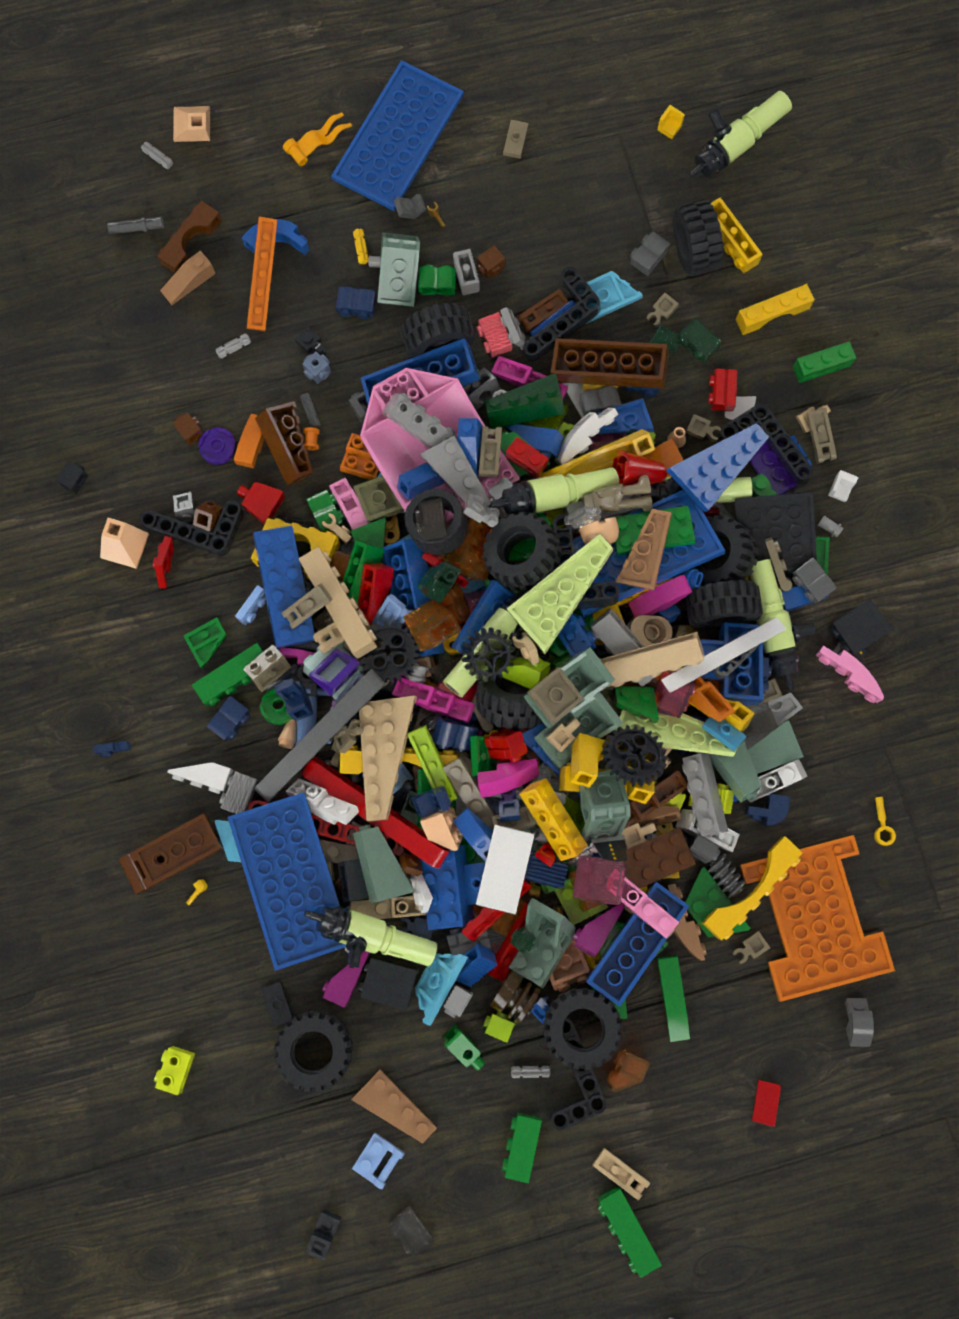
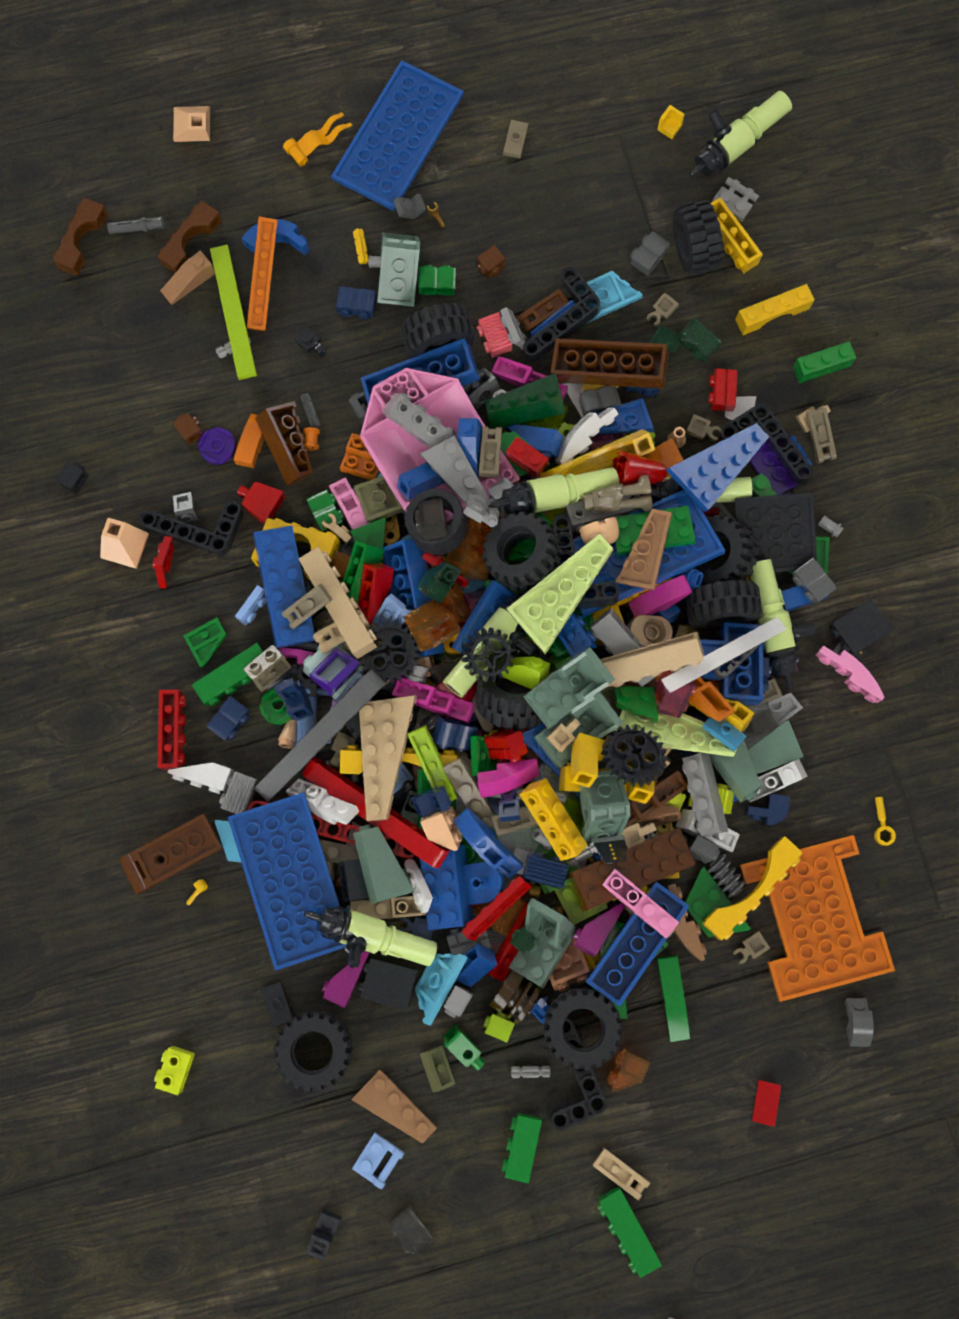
(88, 217): none -> reddish brown arch
(106, 750): dark blue plate -> none
(157, 155): light grey axle -> none
(171, 729): none -> red brick
(207, 515): reddish brown brick -> none
(233, 312): none -> lime tile
(316, 367): sand blue brick -> none
(346, 736): dark tan plate -> none
(410, 864): reddish brown plate -> none
(437, 1069): none -> olive slope
(466, 272): light grey brick -> none
(505, 869): white tile -> none
(527, 648): tan plate -> none
(546, 854): red tile -> none
(555, 695): dark tan plate -> none
(583, 517): clear wing -> none
(599, 880): clear pink slope -> none
(738, 206): none -> light grey plate
(779, 565): dark tan plate -> none
(842, 486): white panel -> none

